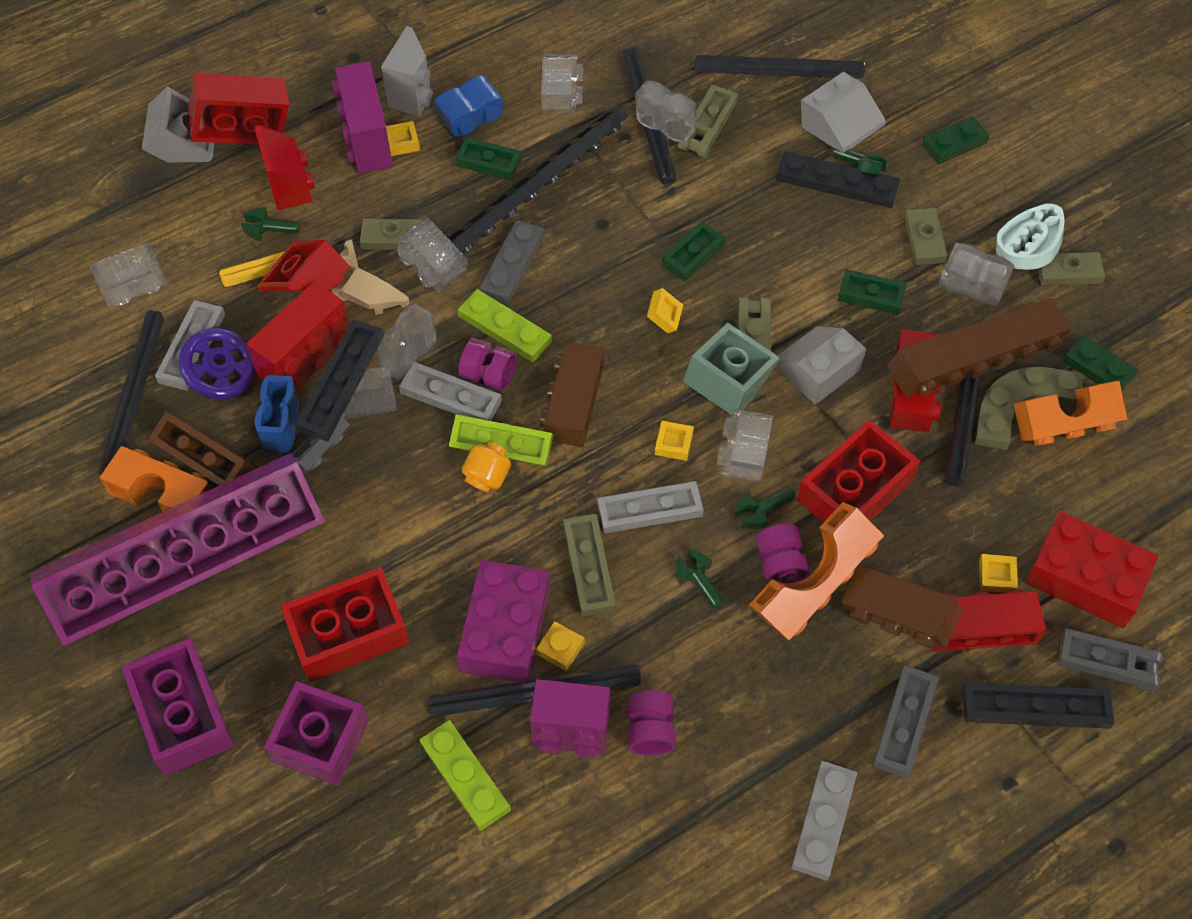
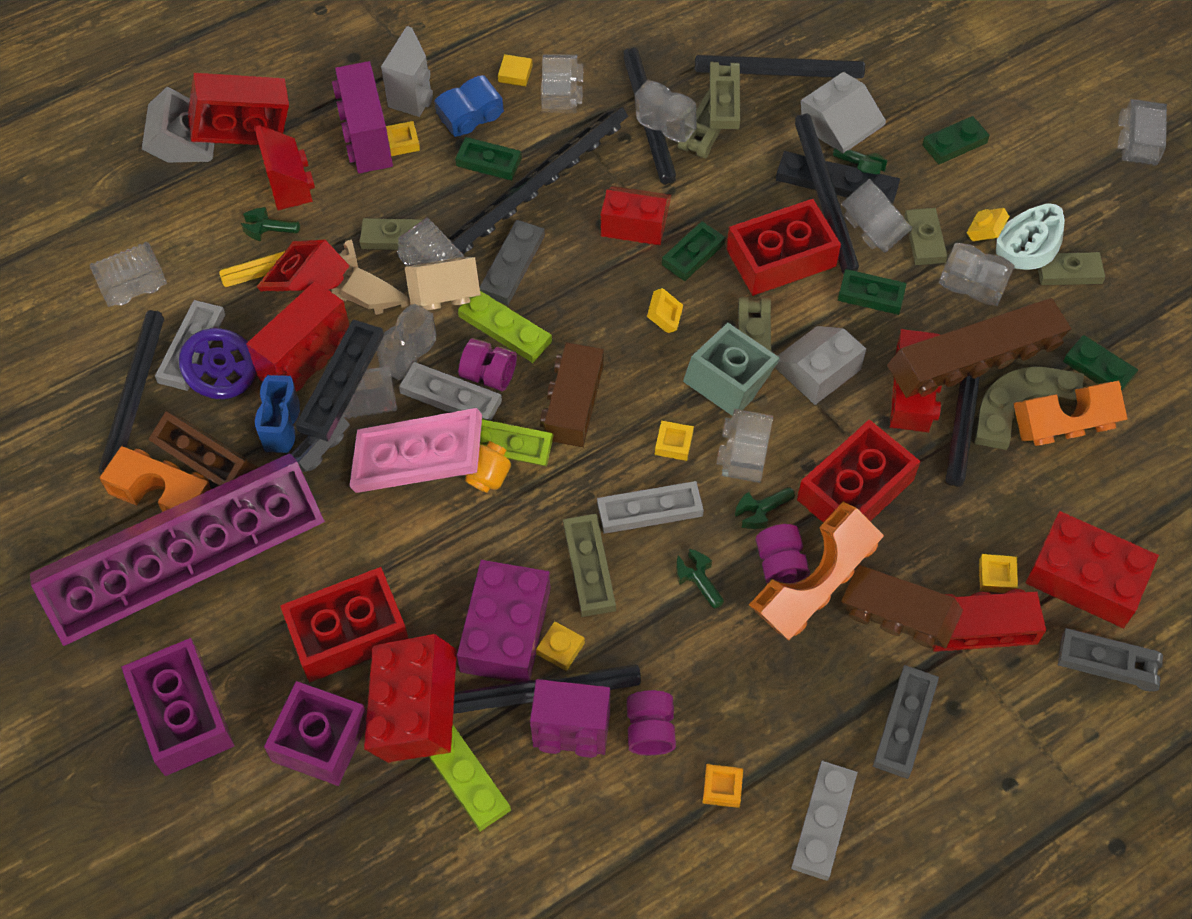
(411, 699): none -> red brick
(416, 450): none -> bright pink plate
(442, 281): none -> tan brick
(515, 70): none -> yellow tile
(634, 215): none -> red slope
(723, 785): none -> light orange tile
(724, 96): none -> olive plate
(783, 246): none -> red brick
(825, 190): none -> black axle
(876, 216): none -> clear brick
(988, 224): none -> yellow plate
(1037, 705): black plate -> none
(1143, 131): none -> clear brick

